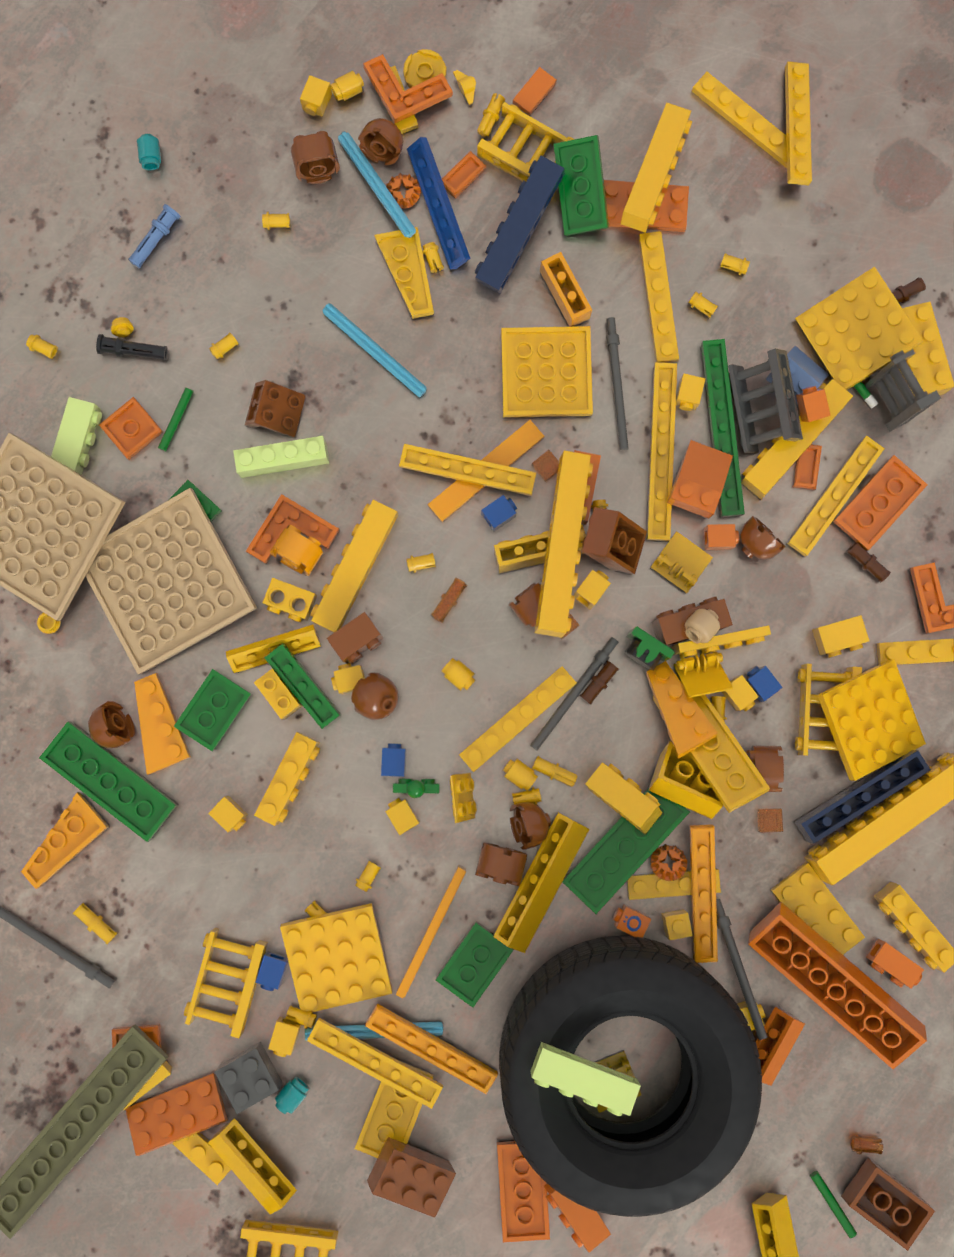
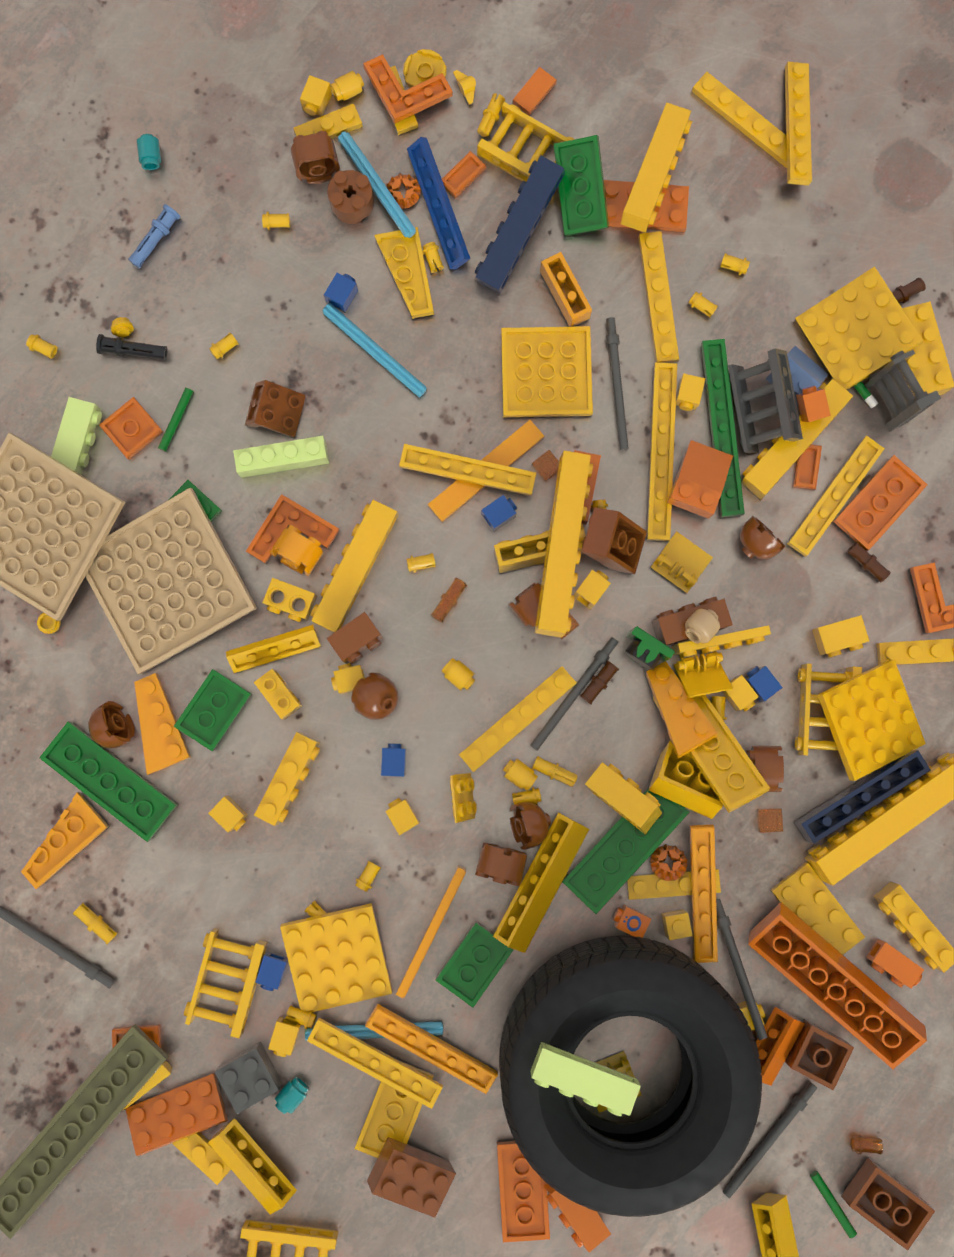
(302, 685): green plate -> none
(333, 123): none -> yellow plate
(341, 291): none -> blue brick
(353, 185): none -> dark orange brick
(381, 141): dark orange cylinder -> none
(416, 788): green plate -> none
(720, 537): orange brick -> none
(798, 1104): none -> dark grey bar
(819, 1055): none -> dark orange brick

